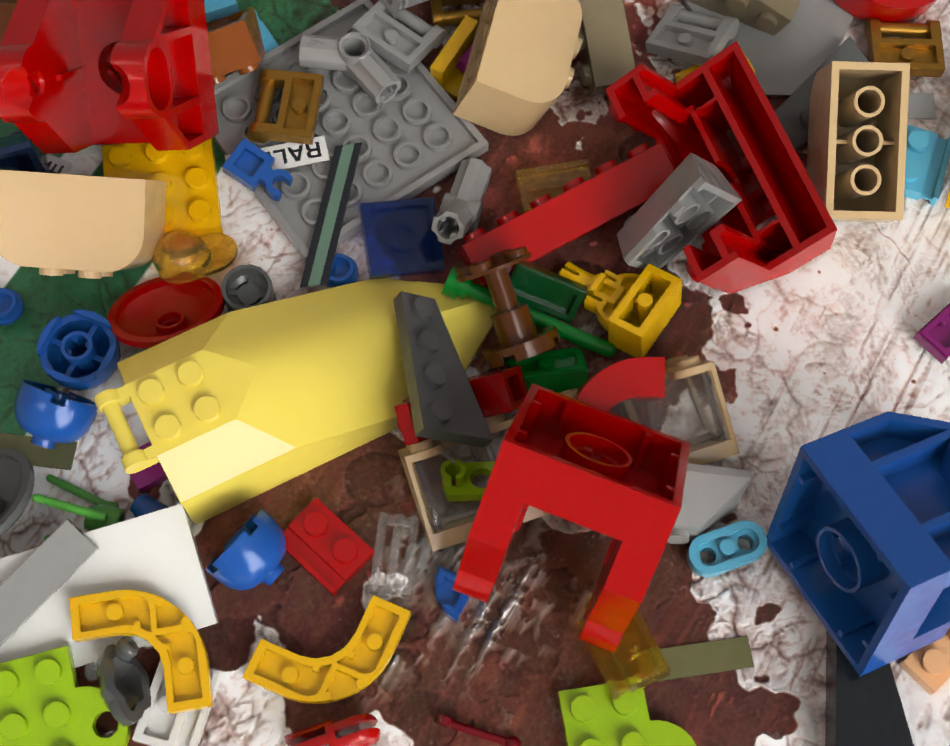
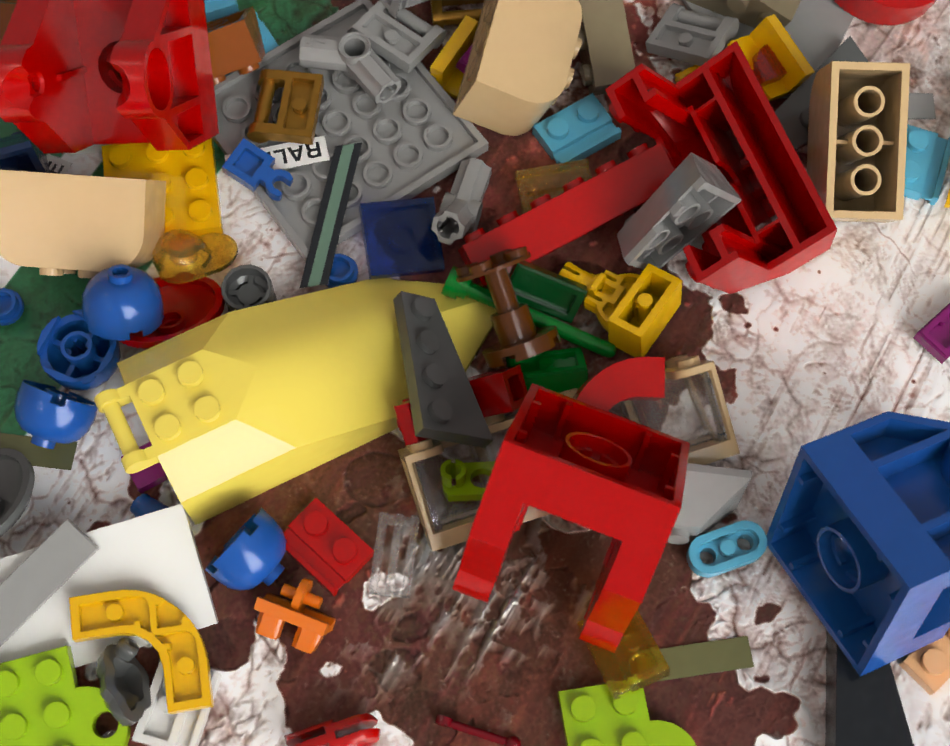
(96, 517): bright green plant -> none
(122, 303): none -> blue cylinder
(276, 611): none -> orange hips
(336, 675): yellow plate -> none
(450, 601): blue tile -> none
(577, 131): none -> medium azure plate
(767, 66): none -> clear red tile
(774, 34): none -> yellow panel
(924, 55): pearl gold plate -> none

